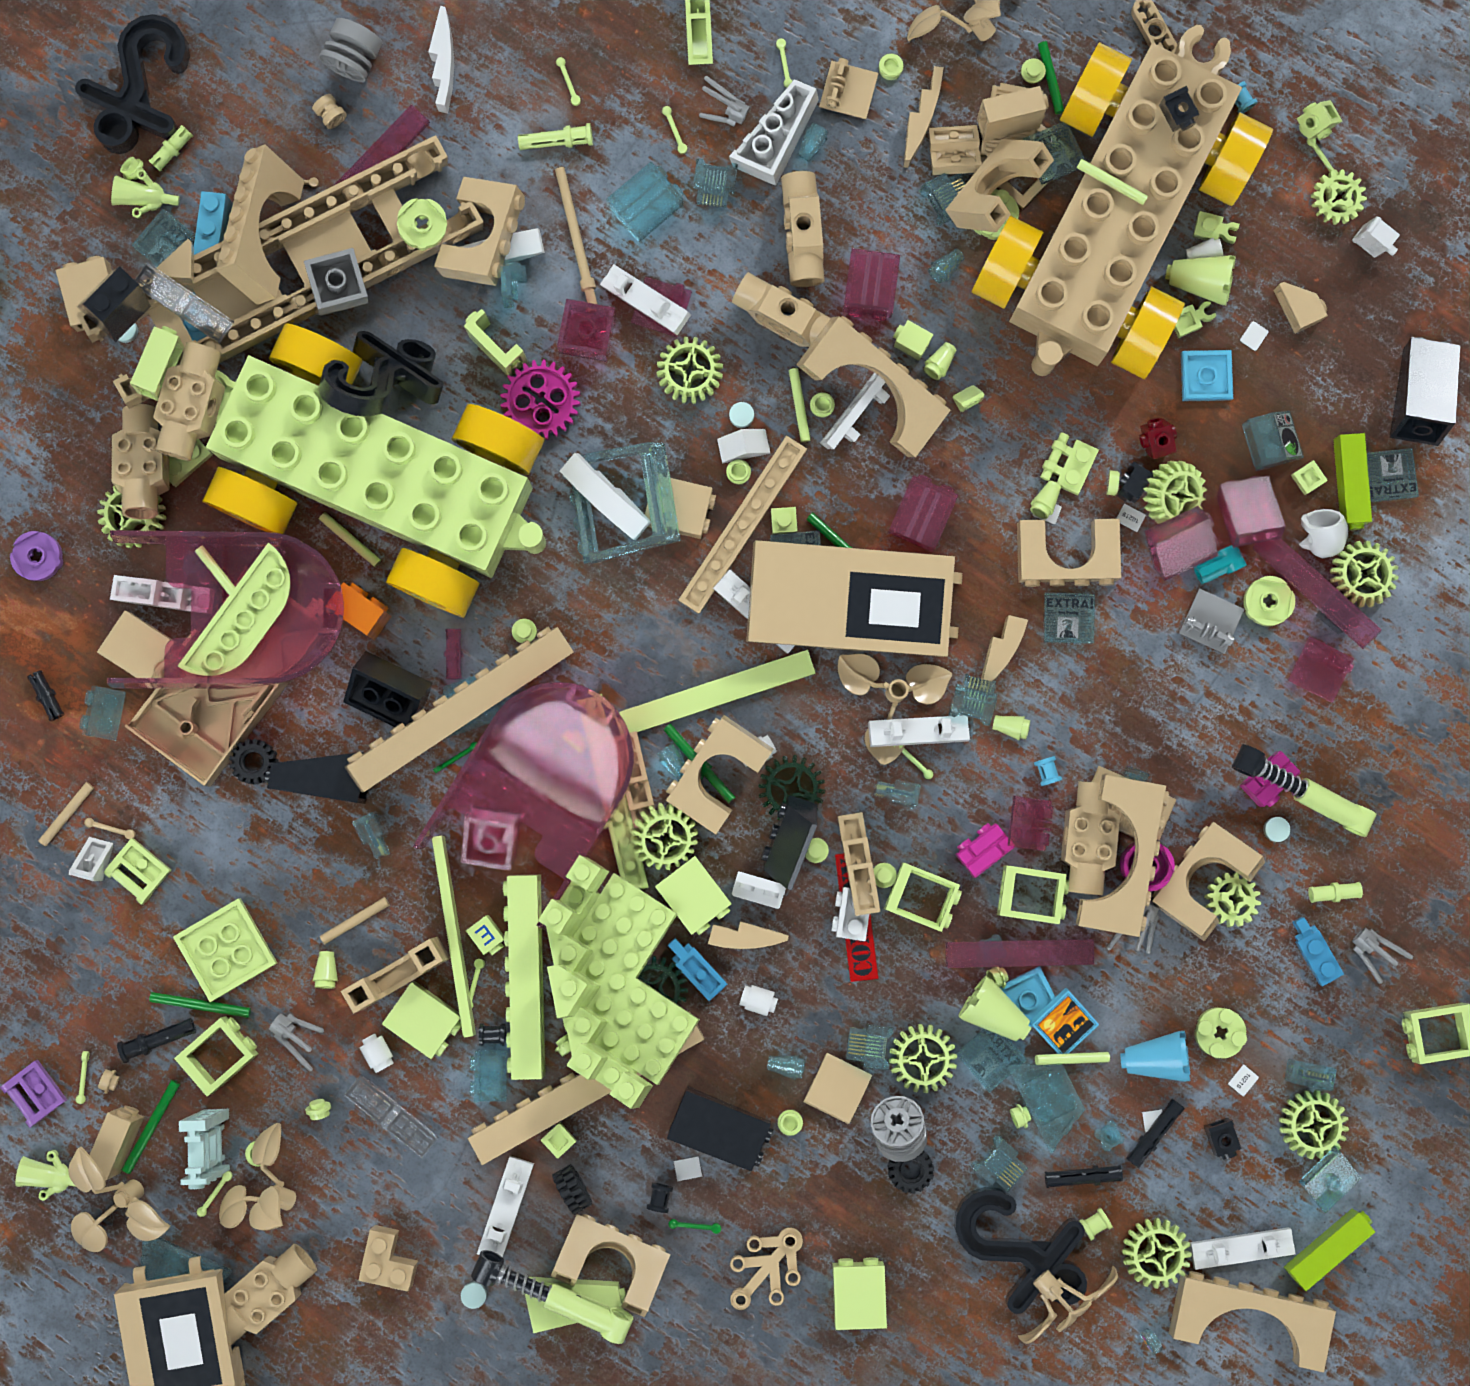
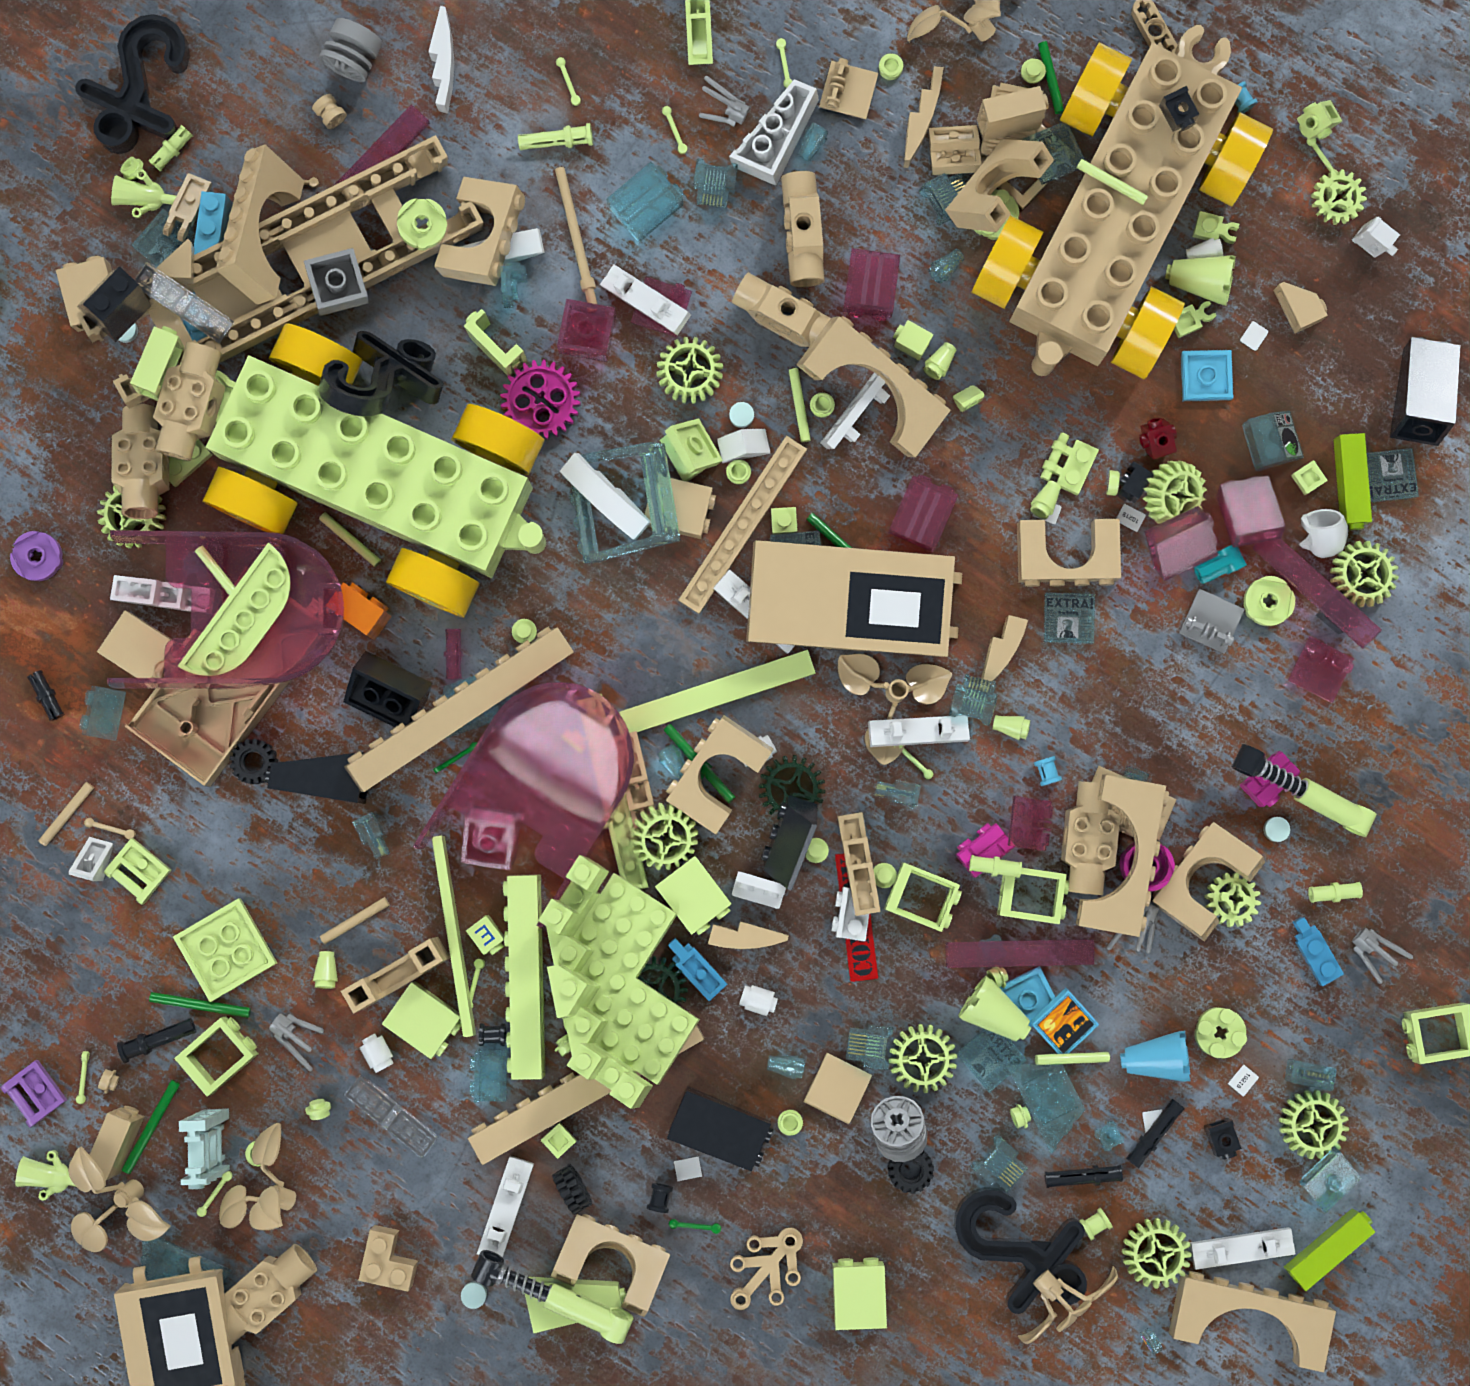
(186, 205): none -> tan hinge
(690, 448): none -> yellowish green bracket
(995, 866): none -> yellowish green pin

